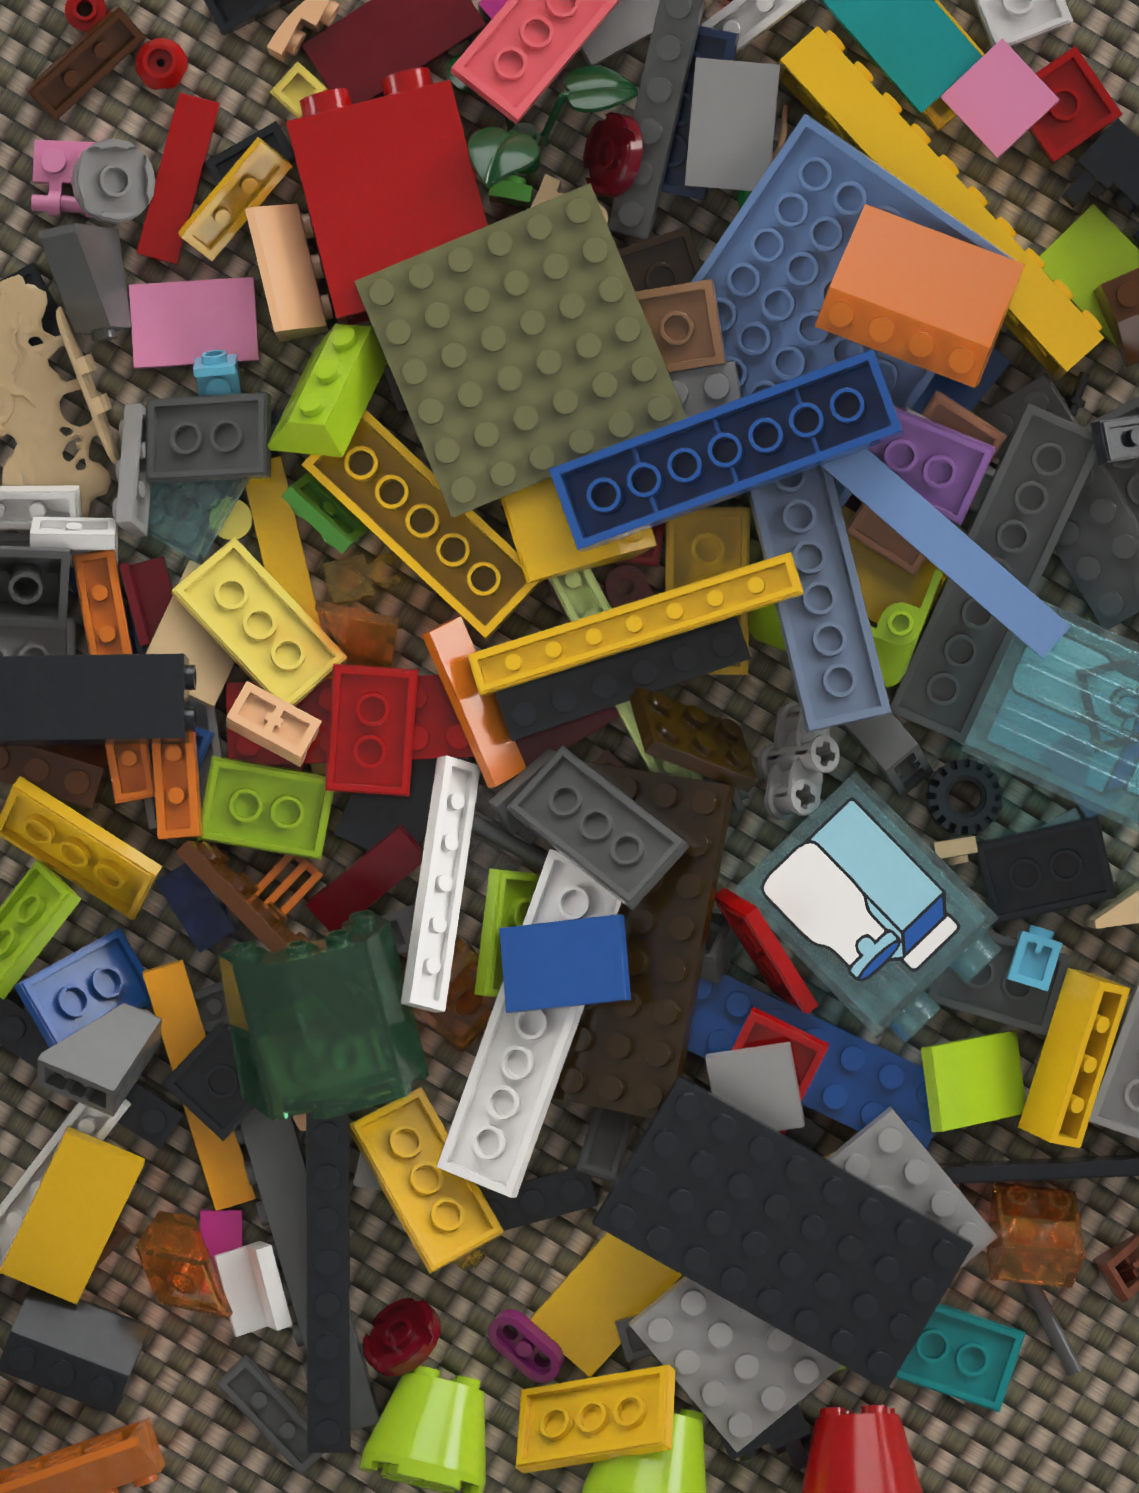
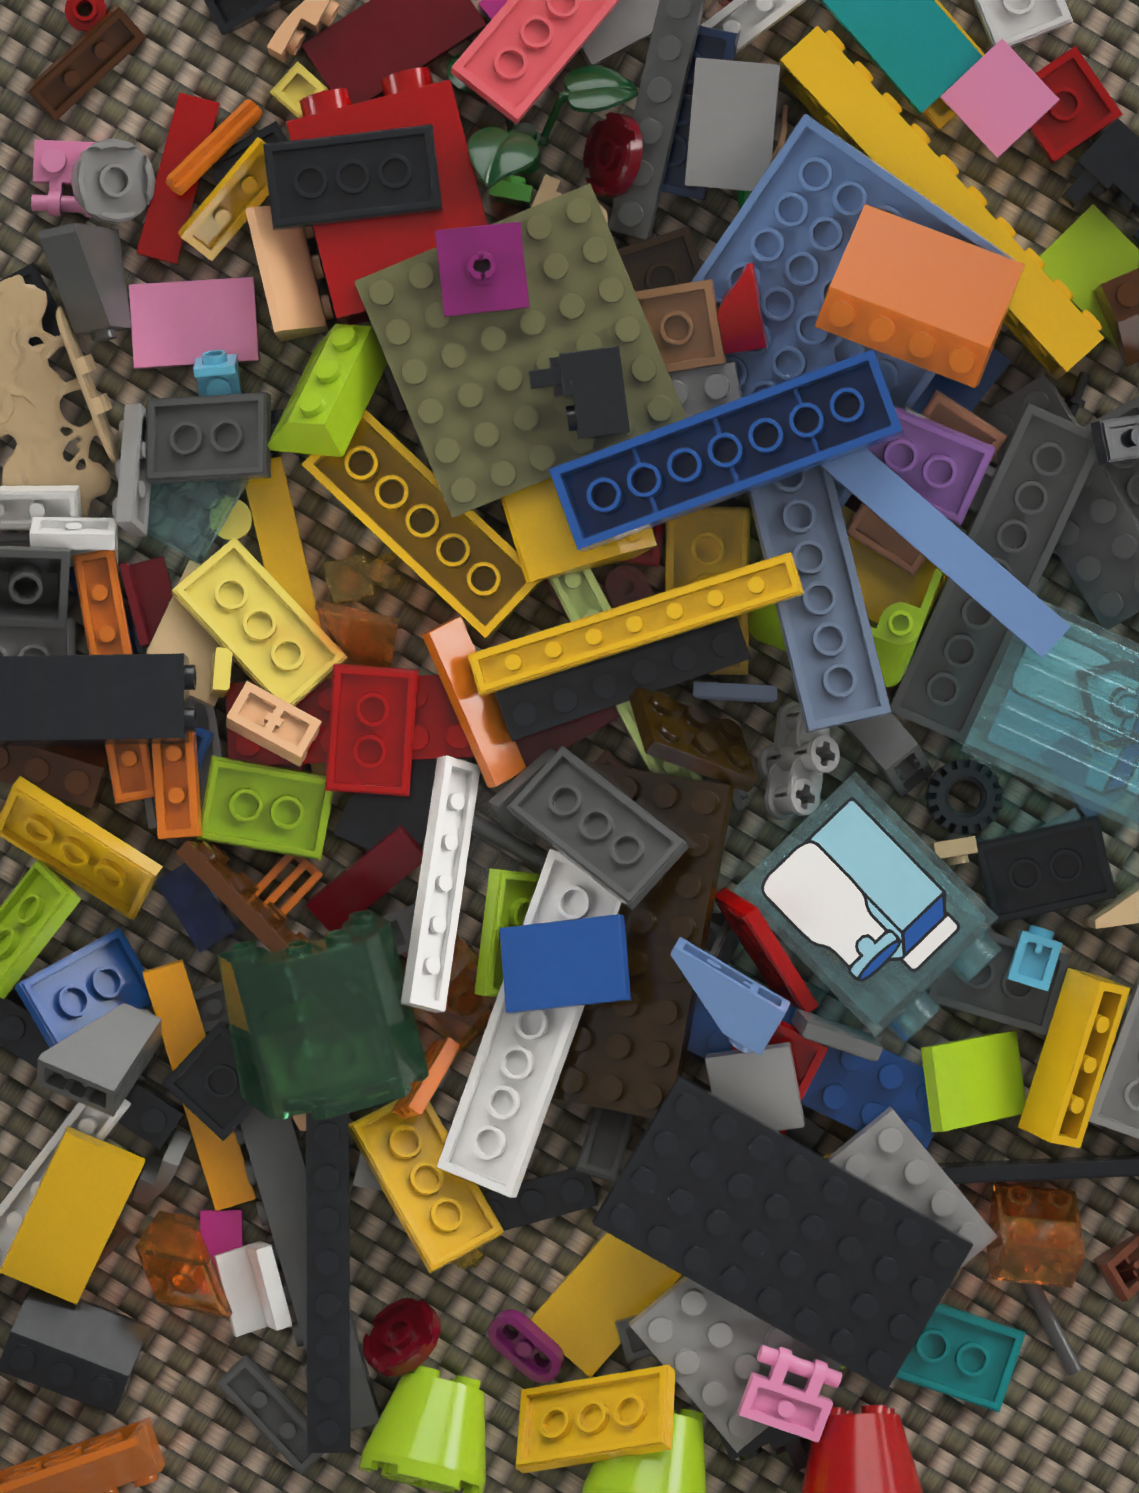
(159, 1171): none -> light grey slope
(166, 76): red plate -> none
(214, 147): none -> orange axle
(220, 672): none -> light yellow tile
(324, 513): bright green plate -> none
(352, 177): none -> black tile
(438, 1059): none -> orange tile
(482, 269): none -> magenta tile
(597, 390): none -> black hinge
(734, 692): none -> sand blue tile
(736, 1002): none -> medium blue slope
(741, 315): none -> red slope
(784, 1405): none -> bright pink plate
(836, 1035): none -> dark grey tile

